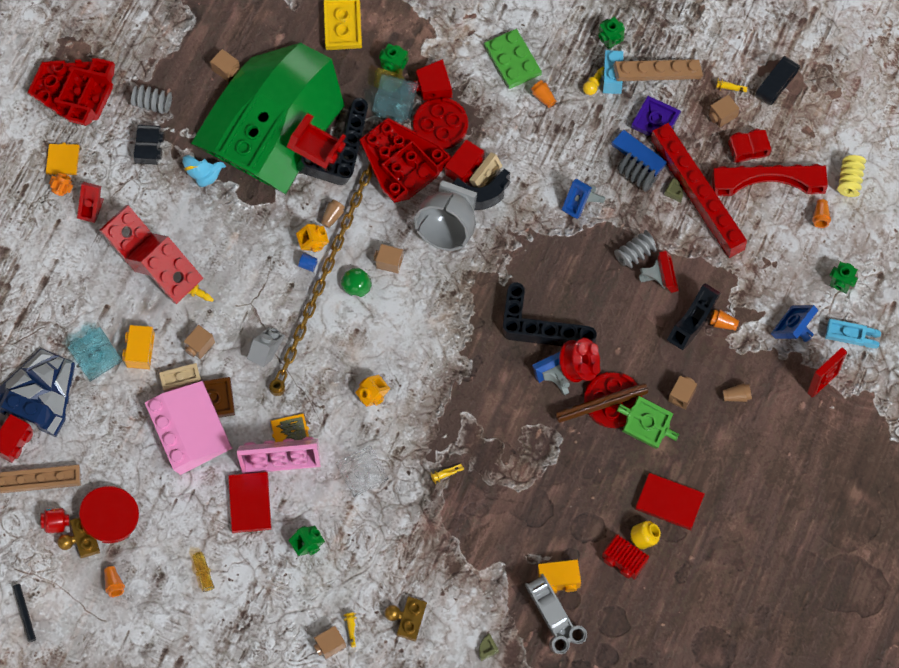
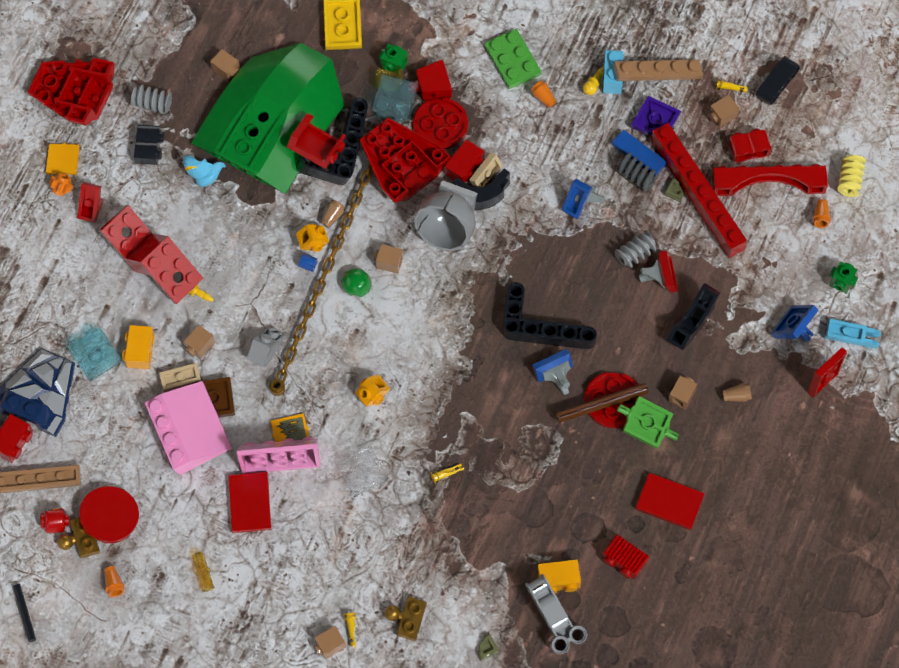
(306, 540): green brick -> none
(579, 360): red wheel -> none
(611, 32): green brick -> none
(645, 534): yellow head -> none
(722, 320): orange cone -> none

